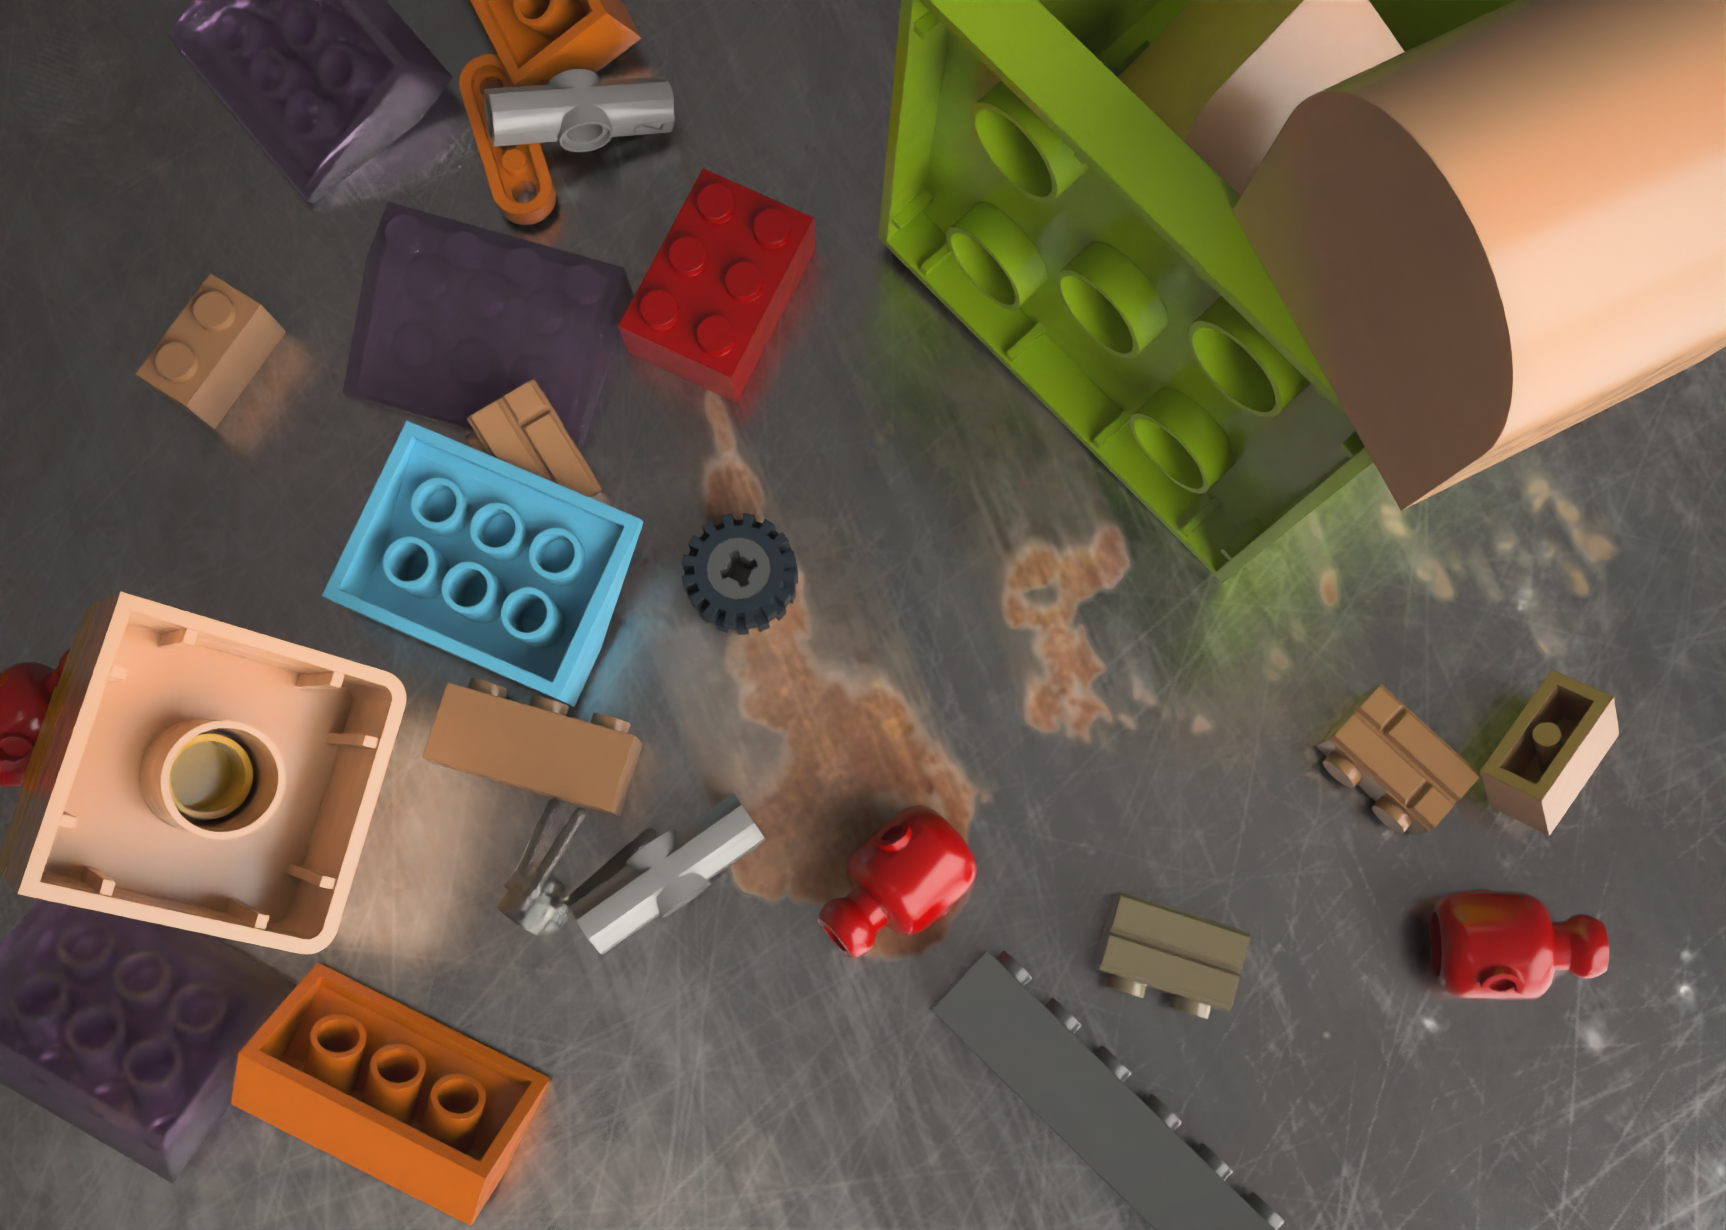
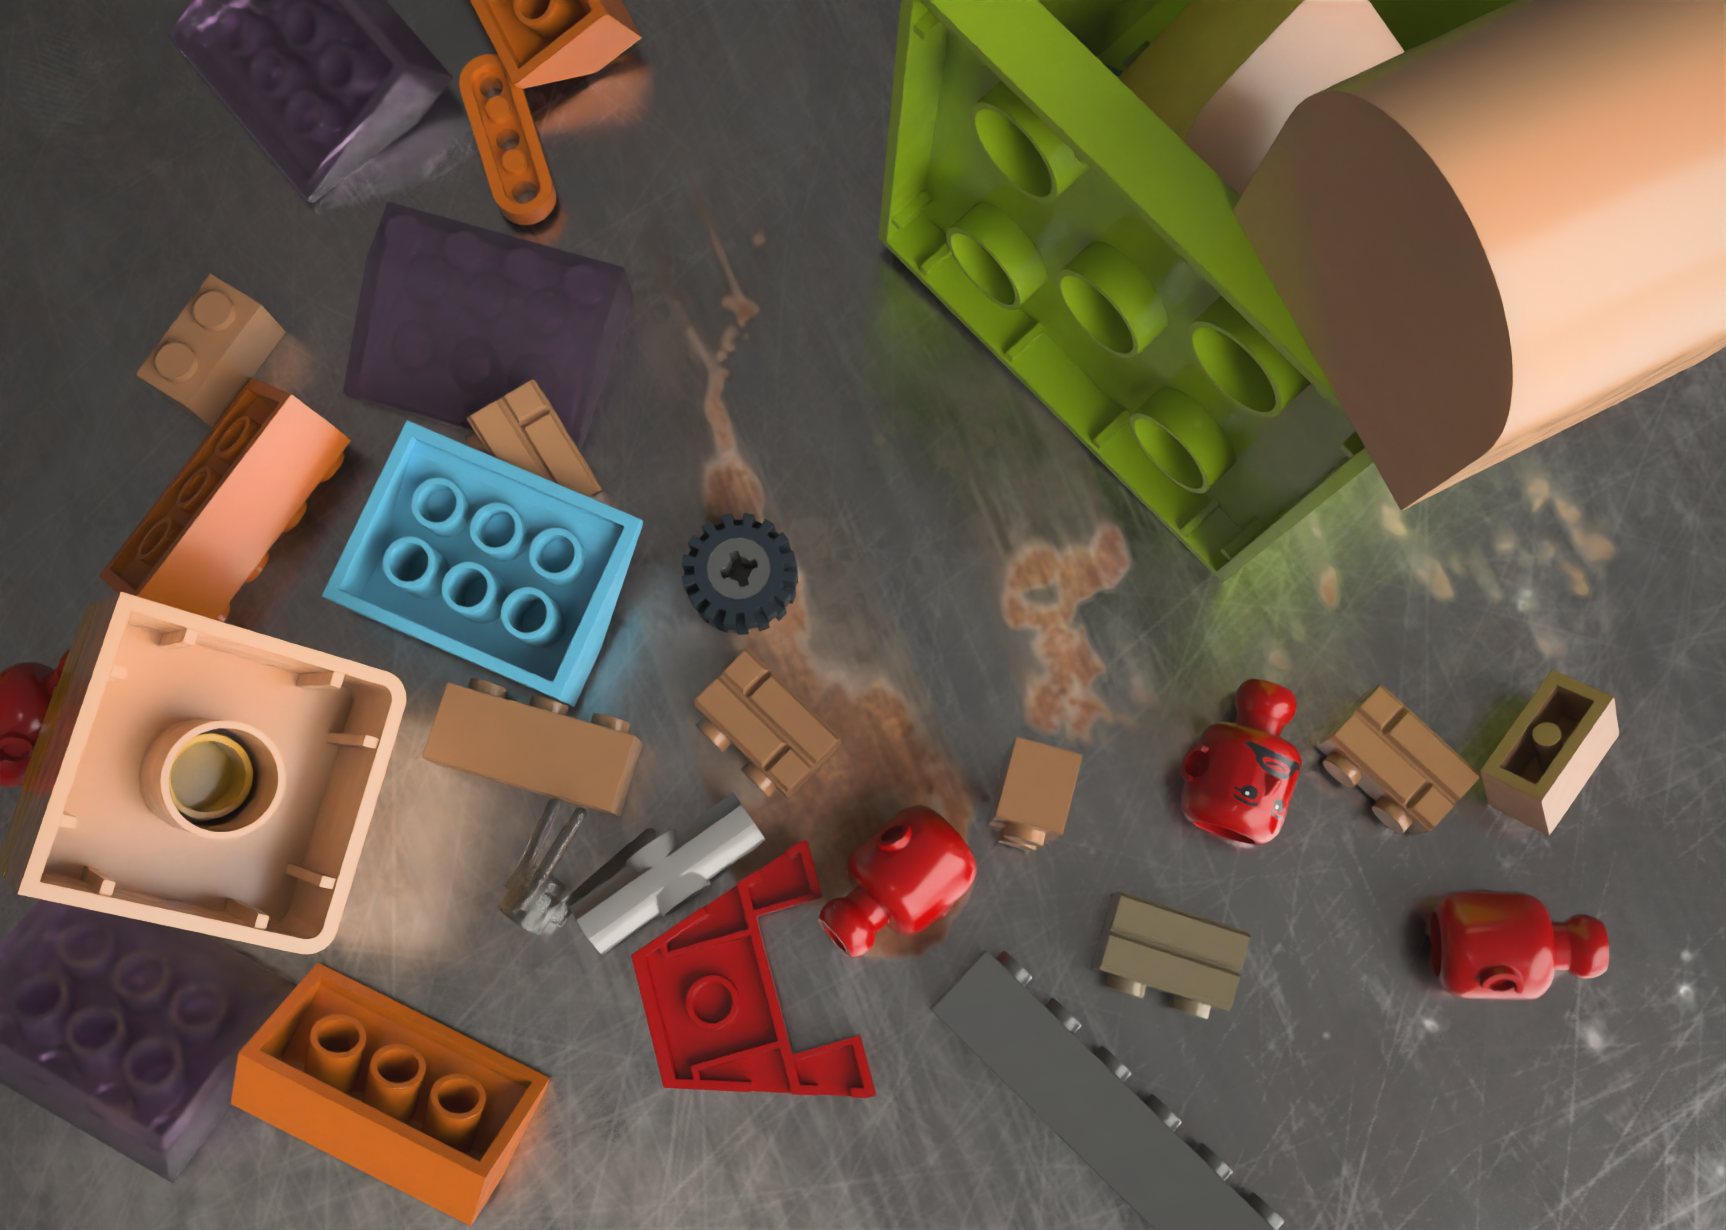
(229, 504): none -> orange slope
(578, 110): light grey piece -> none
(717, 1002): none -> red wing
(719, 284): red brick -> none
(766, 725): none -> medium nougat brick
(1033, 794): none -> medium nougat brick
(1243, 770): none -> red piece

